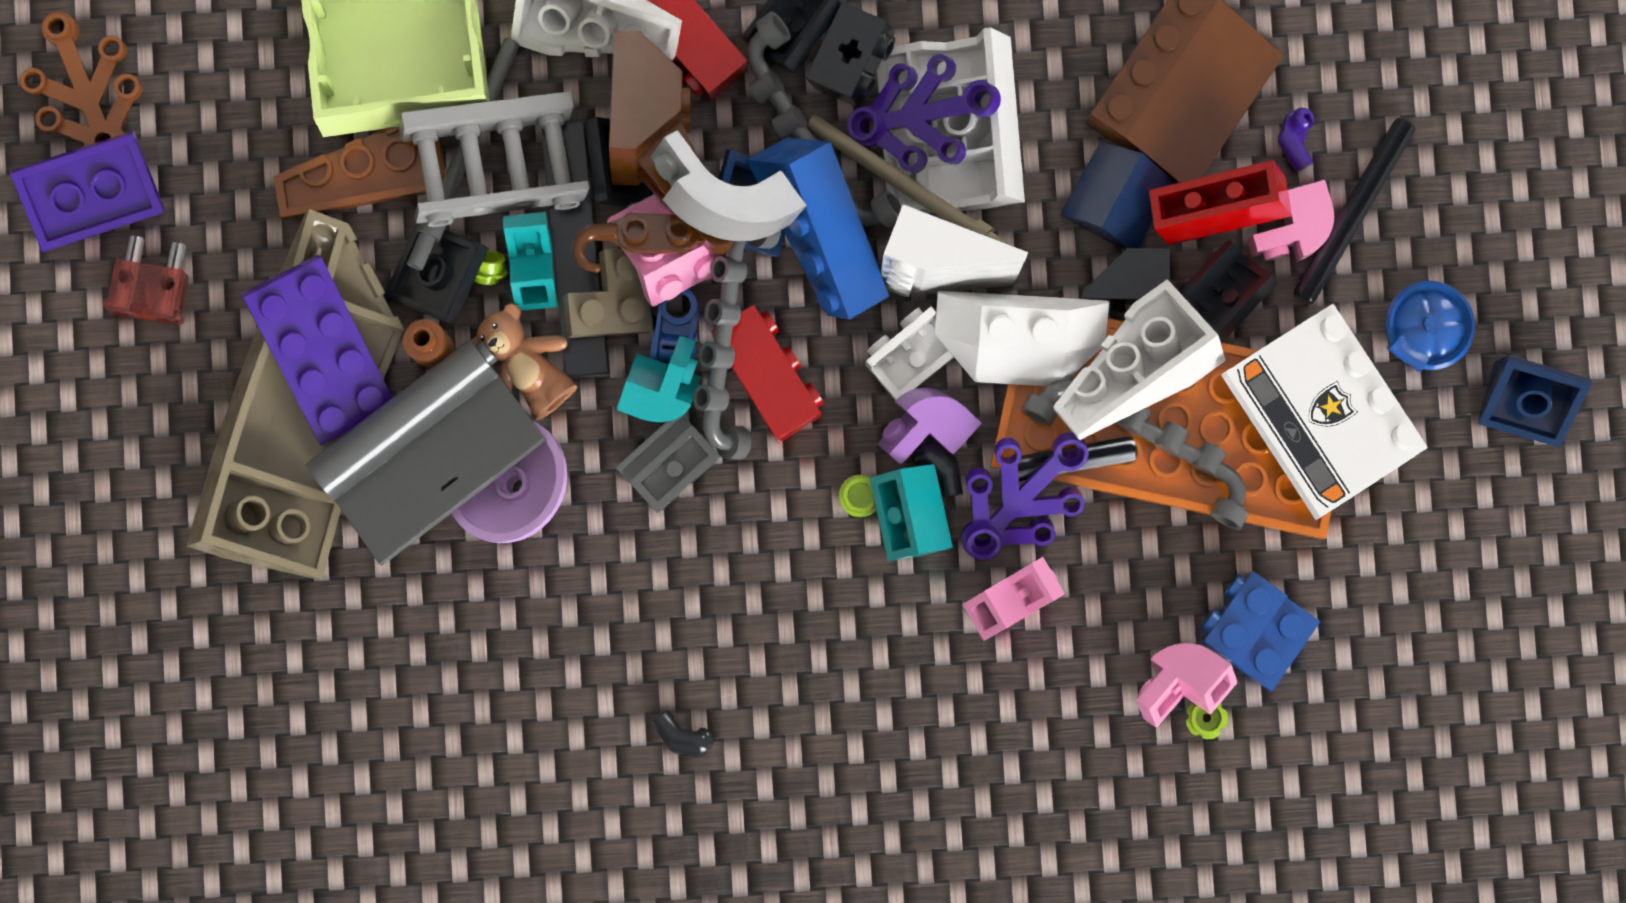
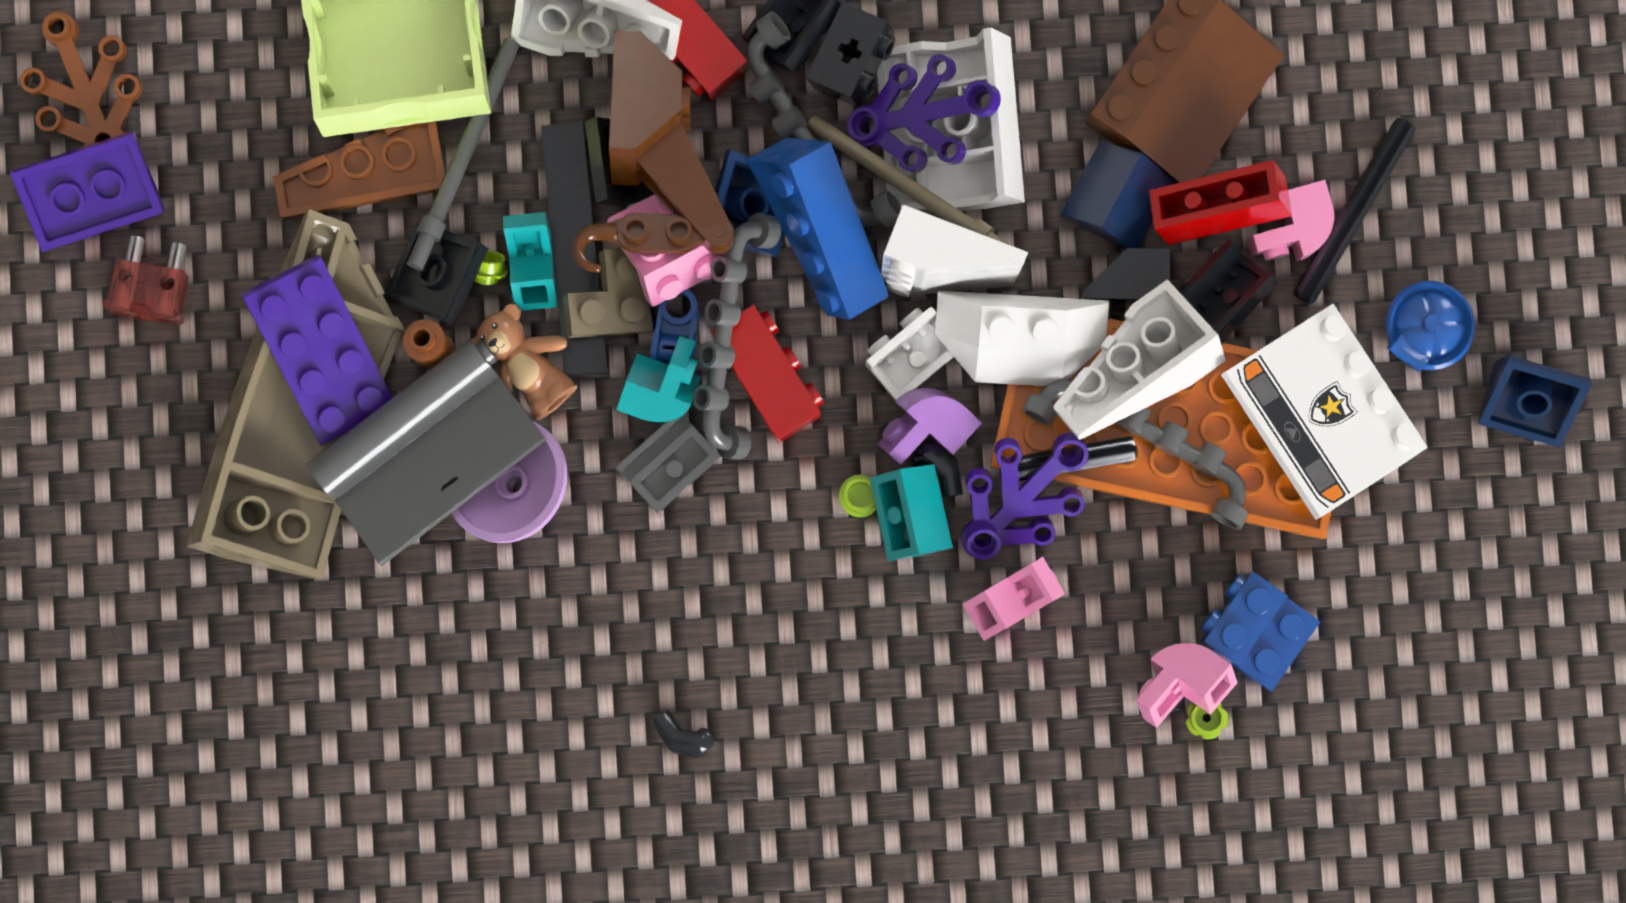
(508, 119): light grey fence -> none
(719, 207): arch -> none
(1292, 136): dark purple arm -> none

